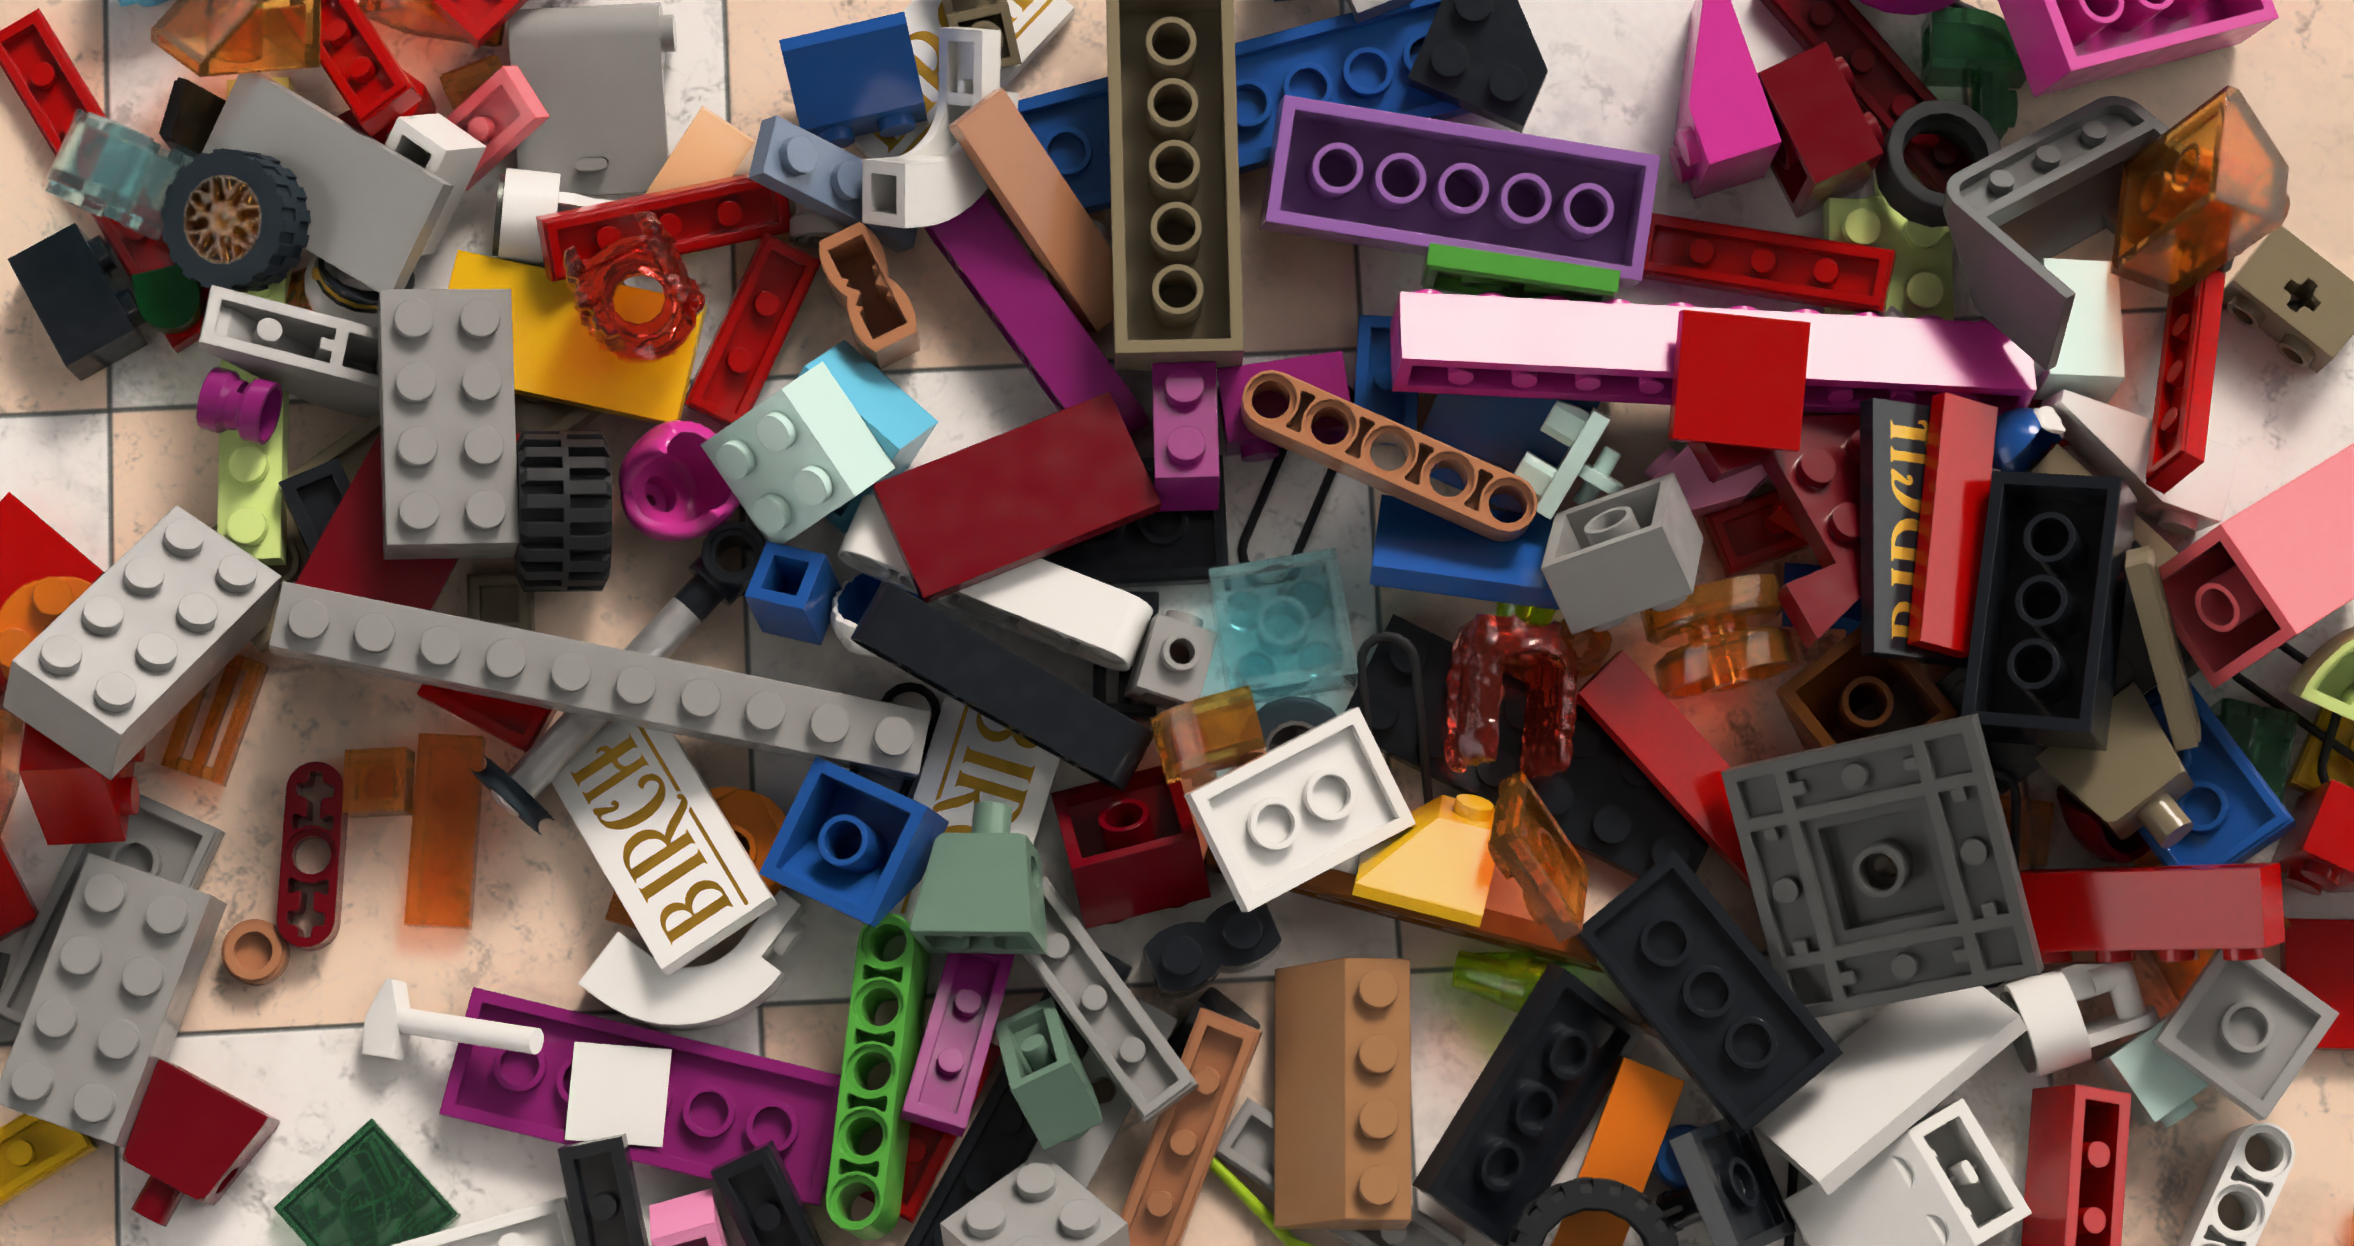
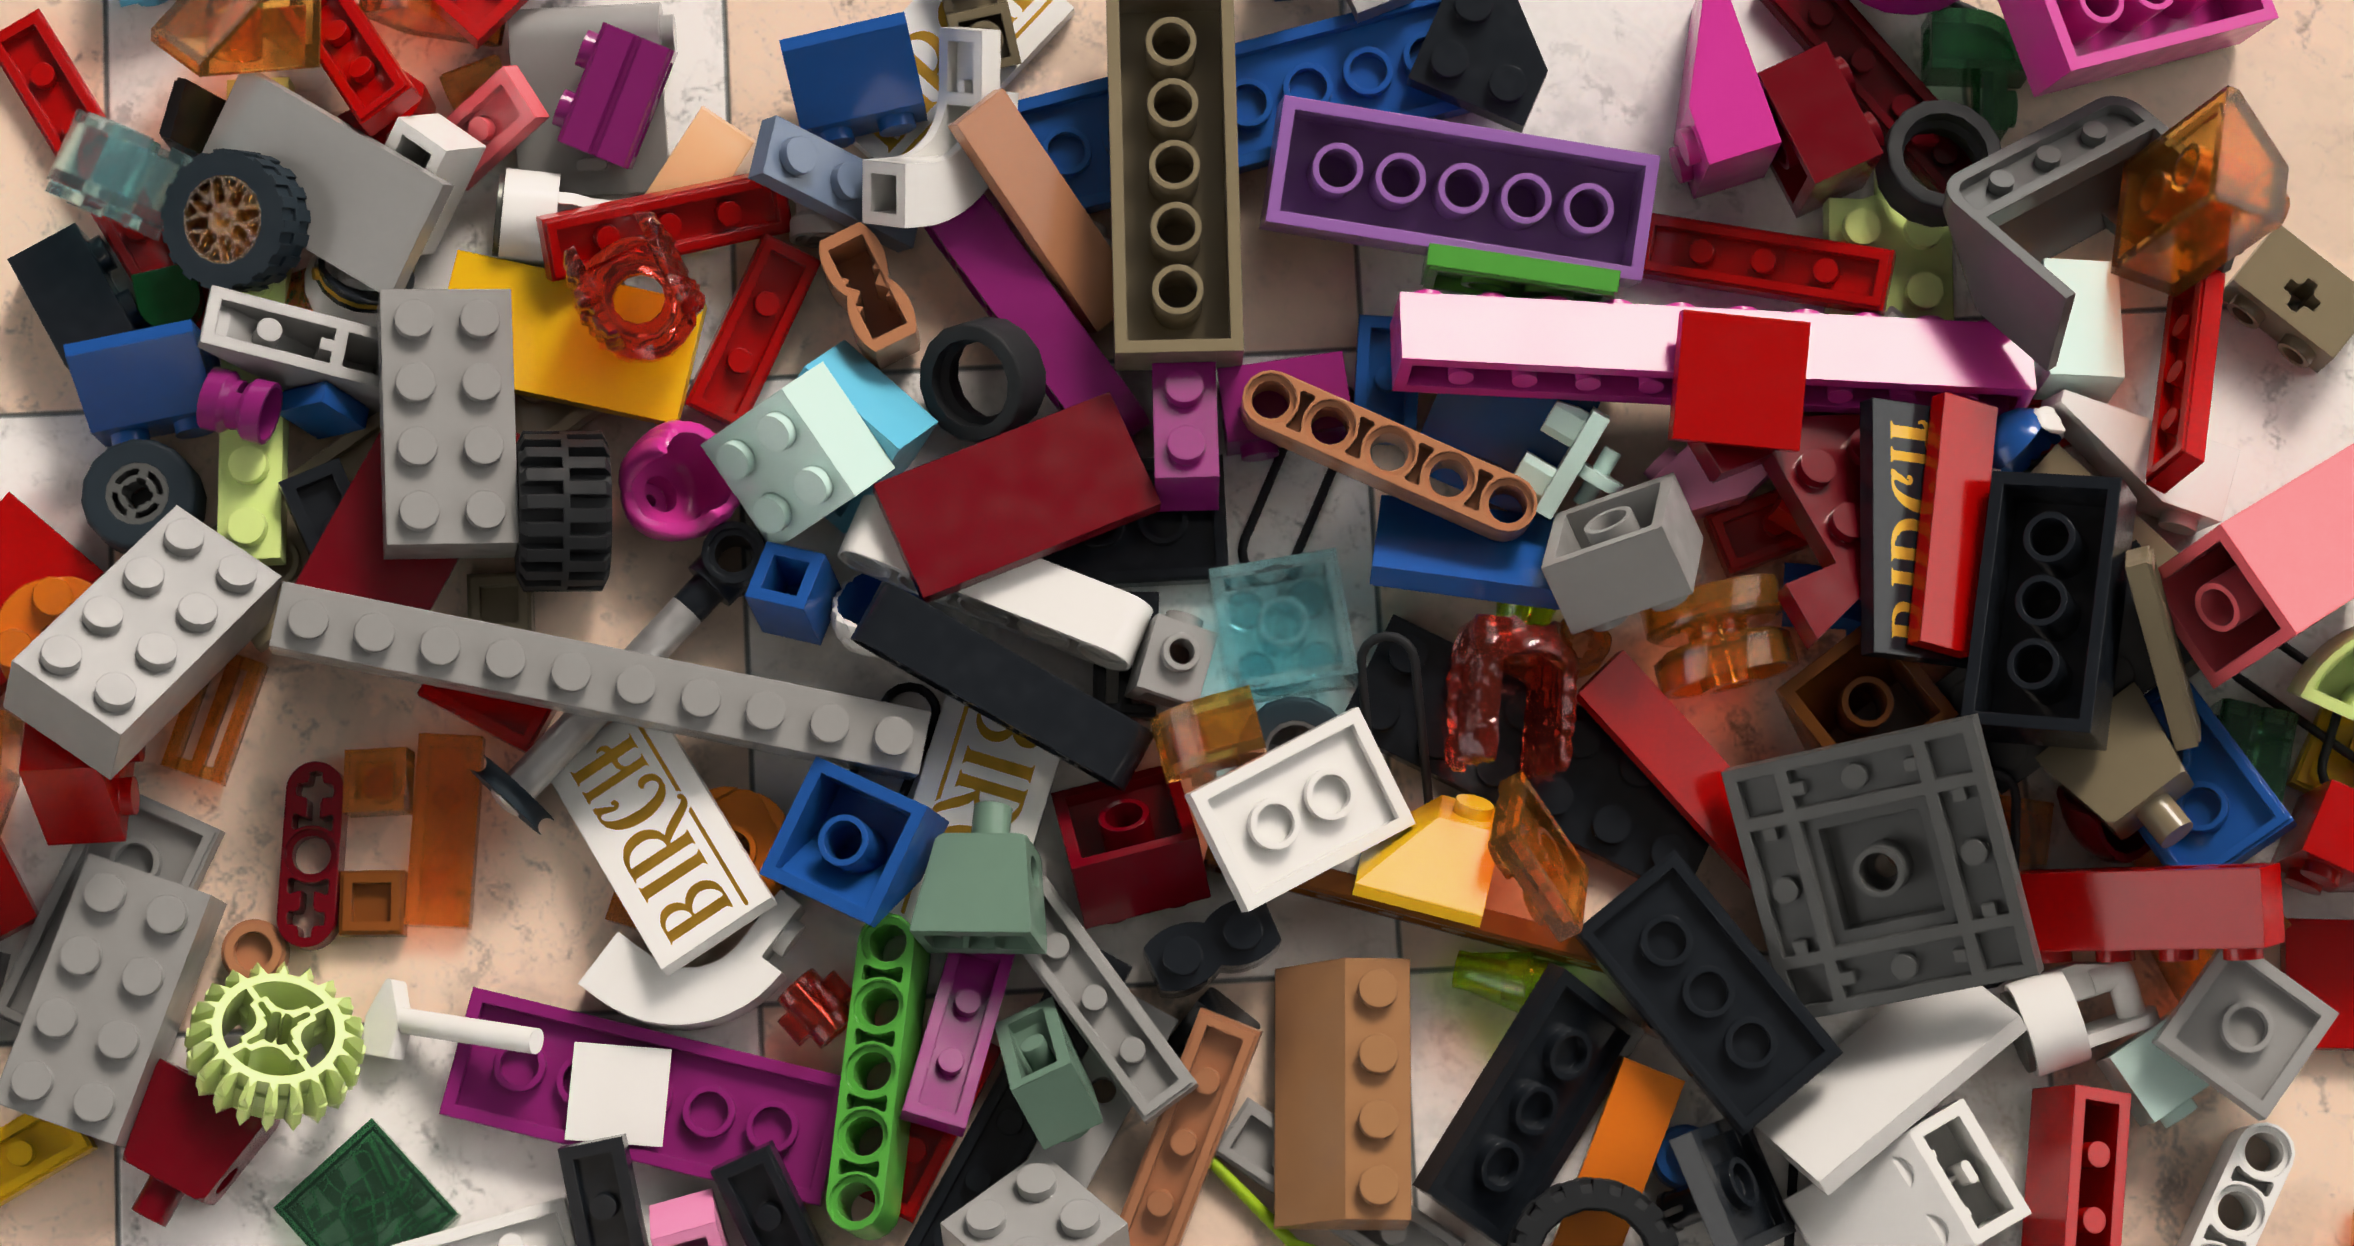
(122, 471): none -> black wheel
(141, 382): none -> blue slope
(269, 1067): none -> yellowish green gear
(323, 410): none -> blue tile
(372, 903): none -> dark orange tile
(614, 95): none -> magenta brick
(815, 1008): none -> clear red gear
(943, 390): none -> black tyre

